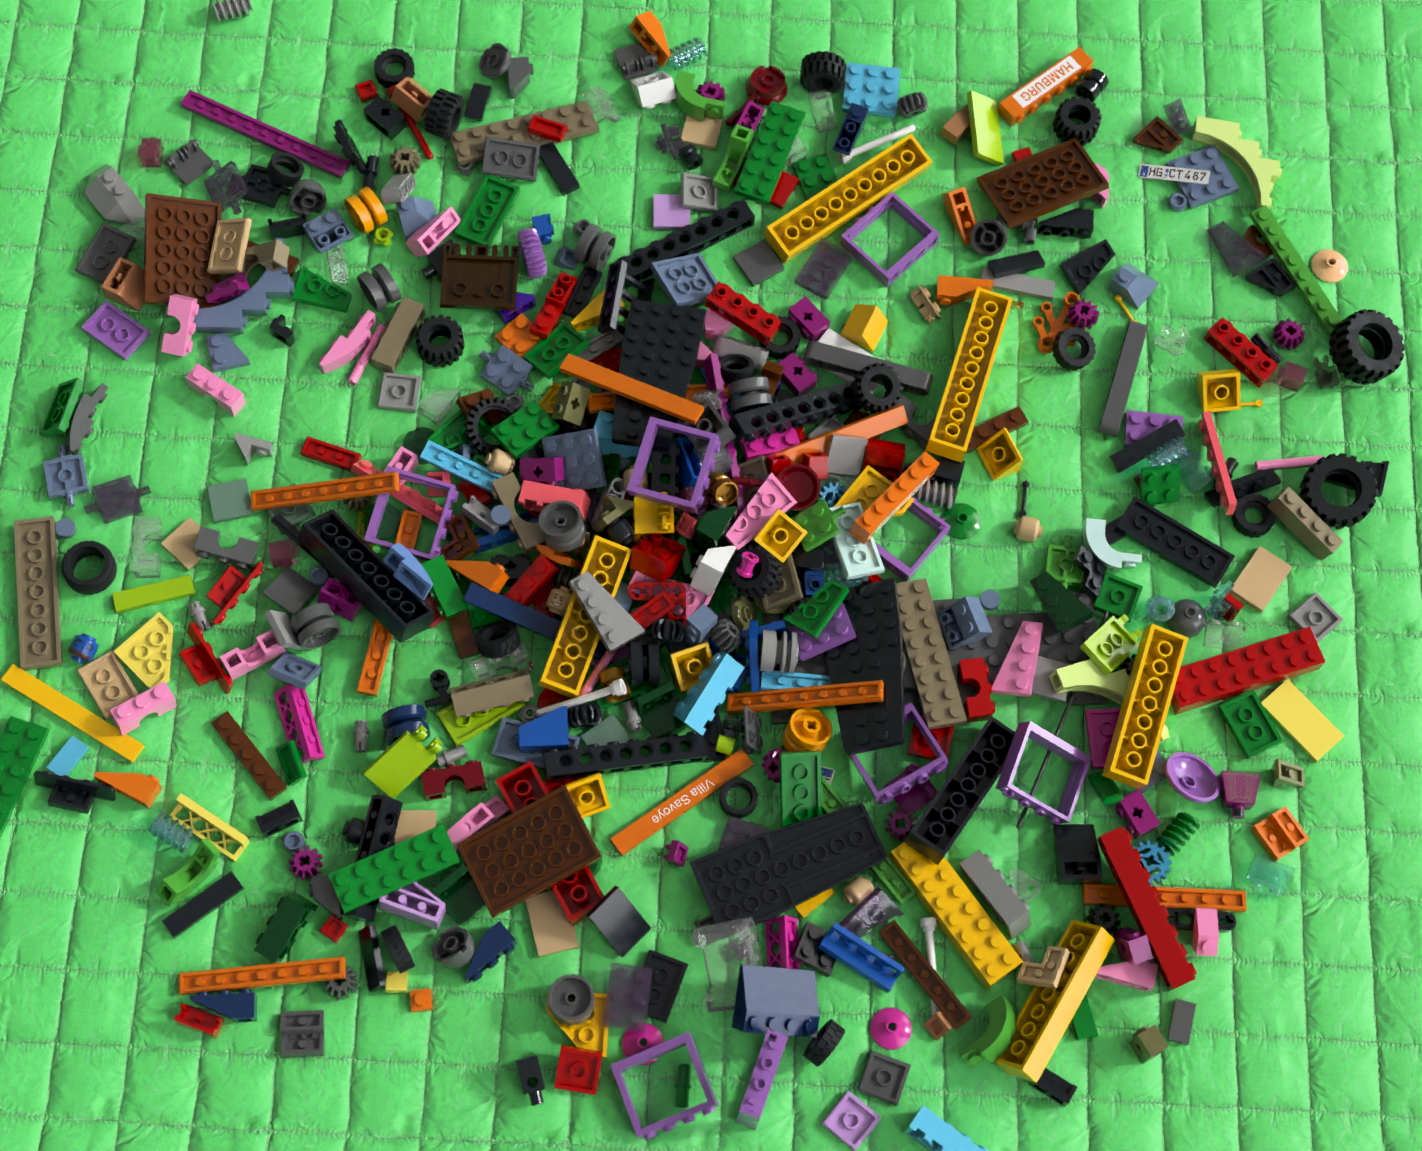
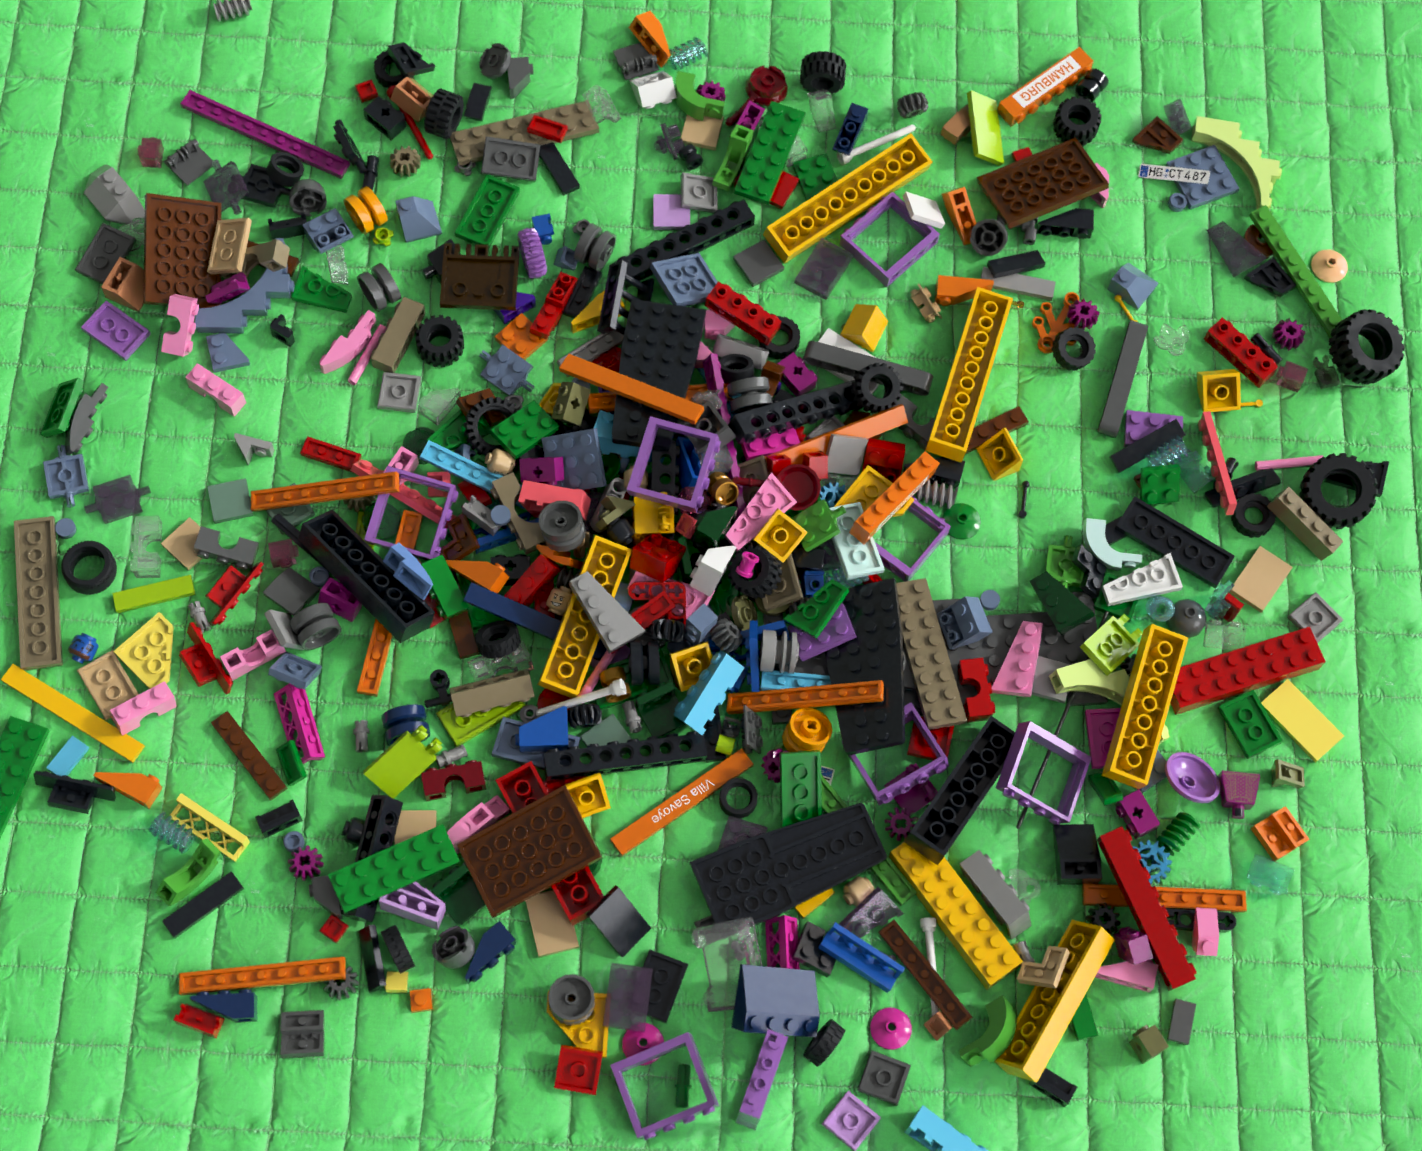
(284, 927): dark green wedge -> none
(398, 188): light grey beam -> none
(408, 61): none -> black wing
(433, 232): bright pink slope -> none
(529, 1068): black torso -> none
(550, 353): green plate -> none
(677, 853): magenta tile -> none
(809, 319): magenta brick -> none
(872, 88): medium azure plate -> none
(923, 210): none -> white tile
(1028, 529): tan head -> none
(1086, 265): black wing -> none
(1152, 580): none -> white wing

